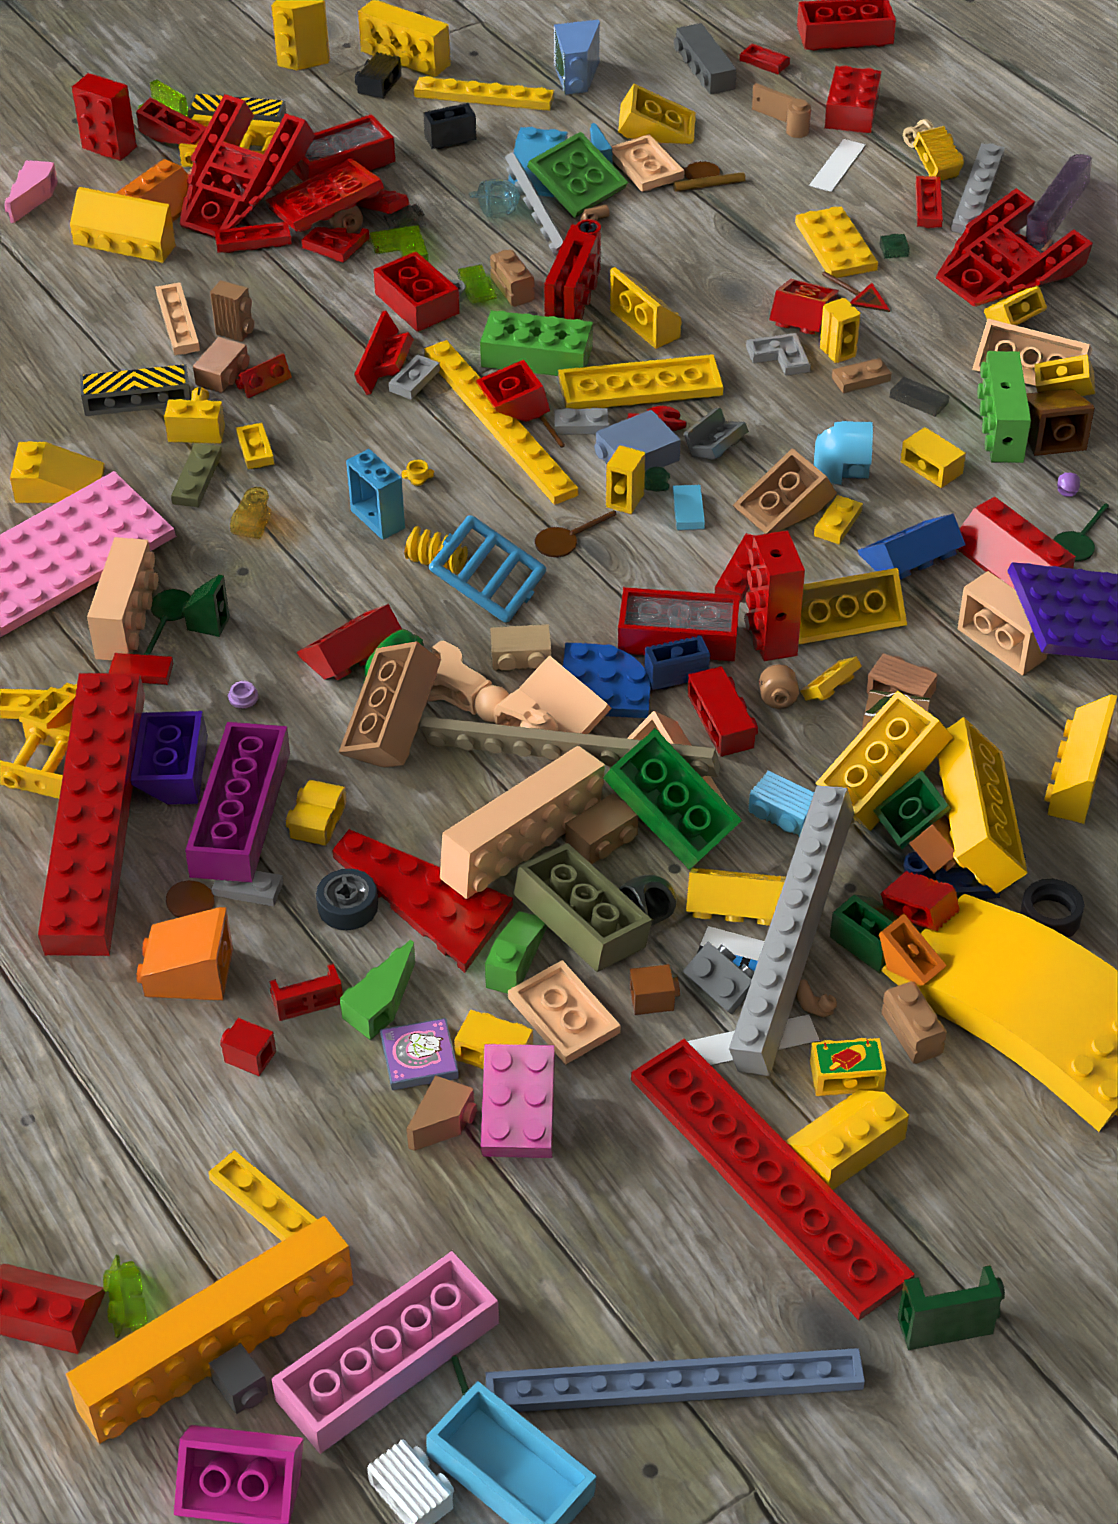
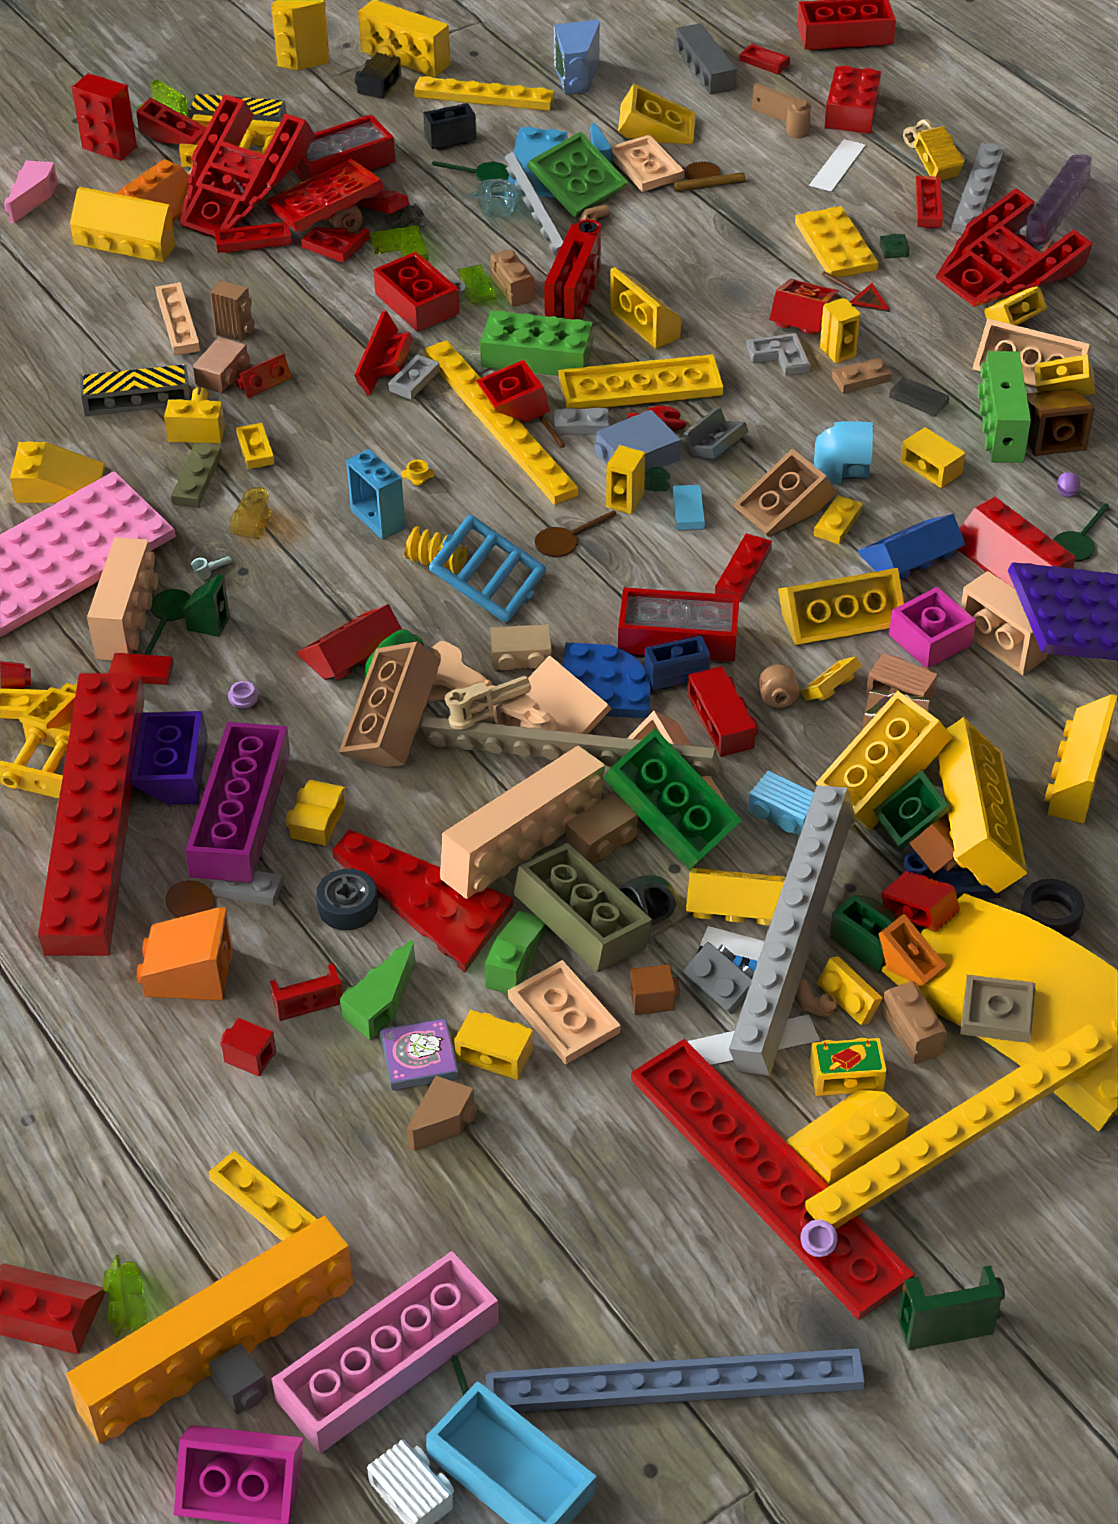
(14, 675): none -> red hat
(204, 568): none -> light aqua hand
(478, 701): none -> tan connector
(484, 171): none -> dark green piece
(518, 1101): brick -> none
(775, 595): red brick -> none
(818, 1238): none -> lavender plate
(849, 990): none -> yellow plate
(932, 627): none -> dark pink brick
(959, 1127): none -> yellow plate
(998, 1008): none -> dark tan tile

